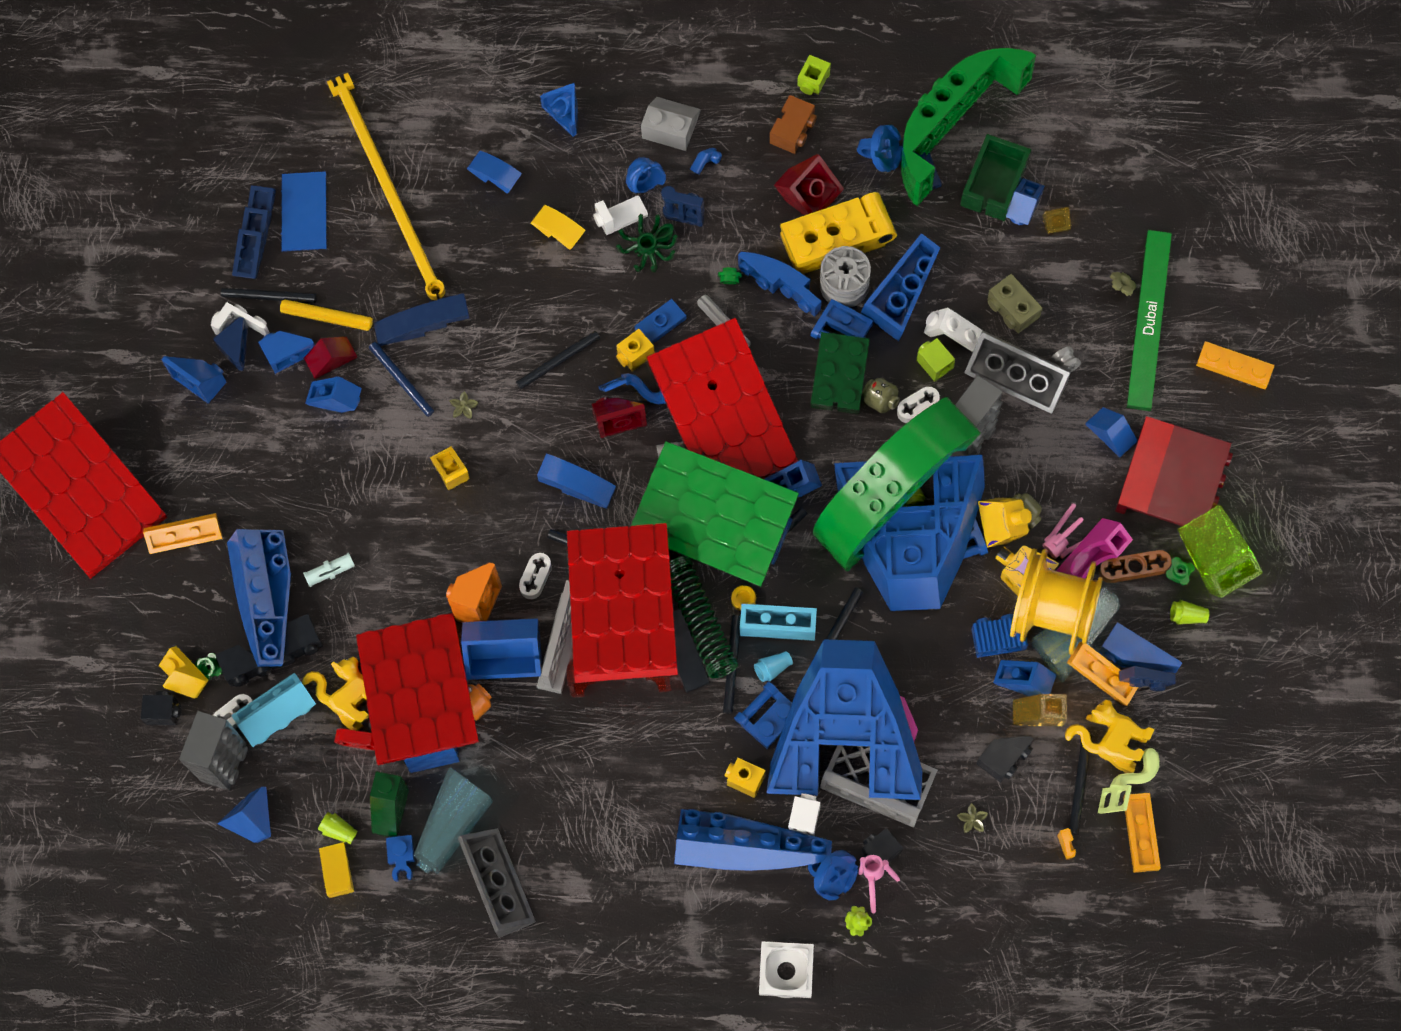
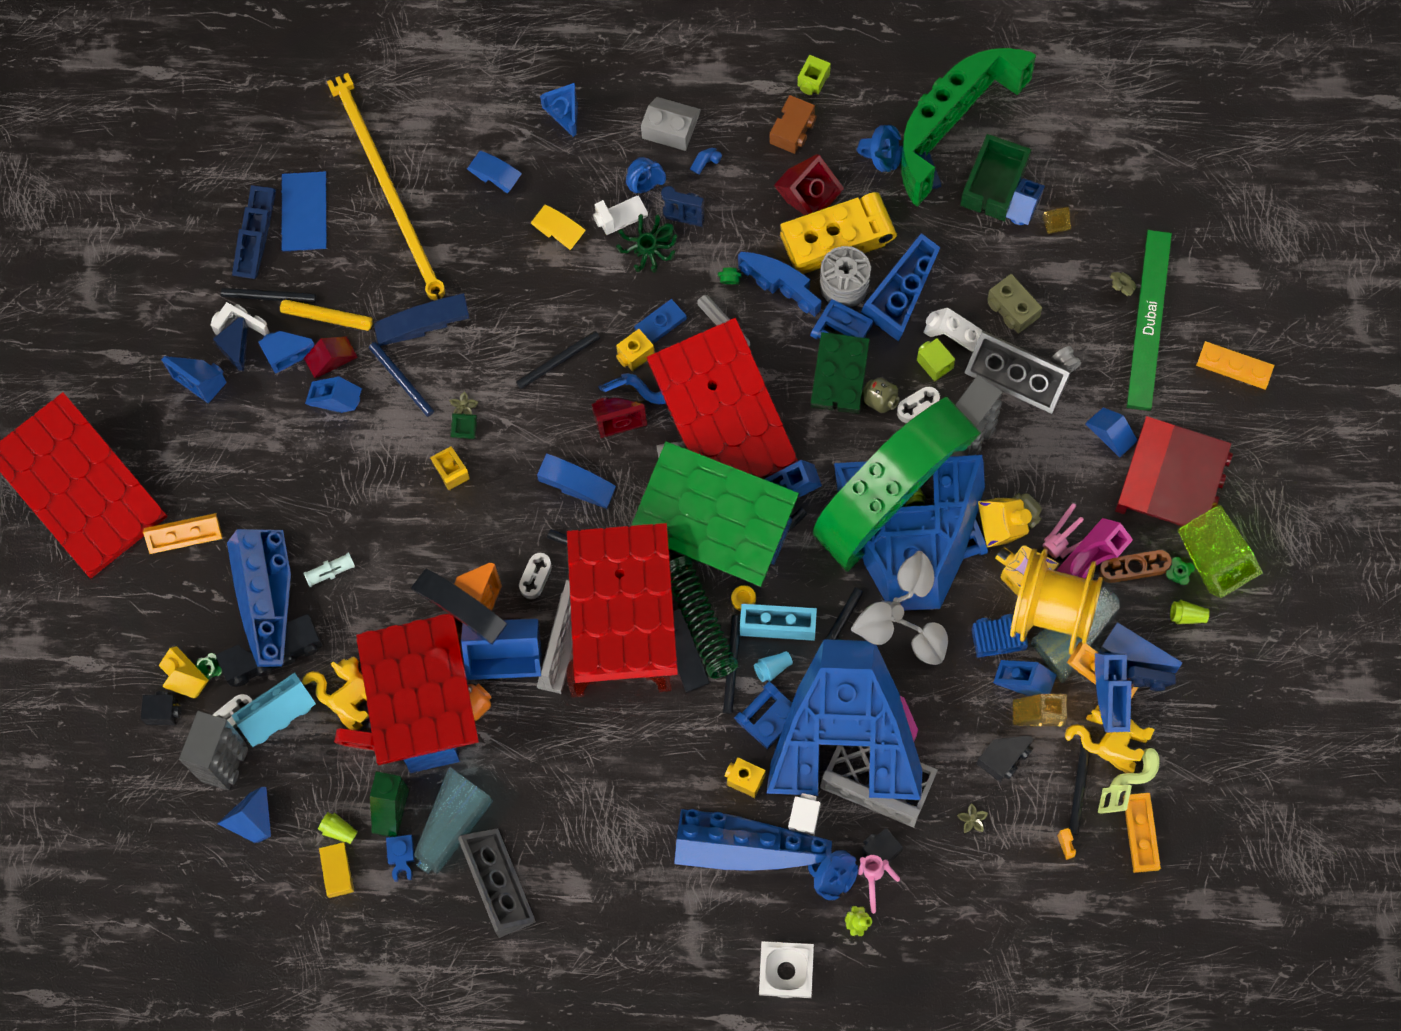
(460, 605): none -> black slope
(463, 426): none -> dark green tile
(876, 624): none -> light grey plant
(1113, 691): none -> blue slope

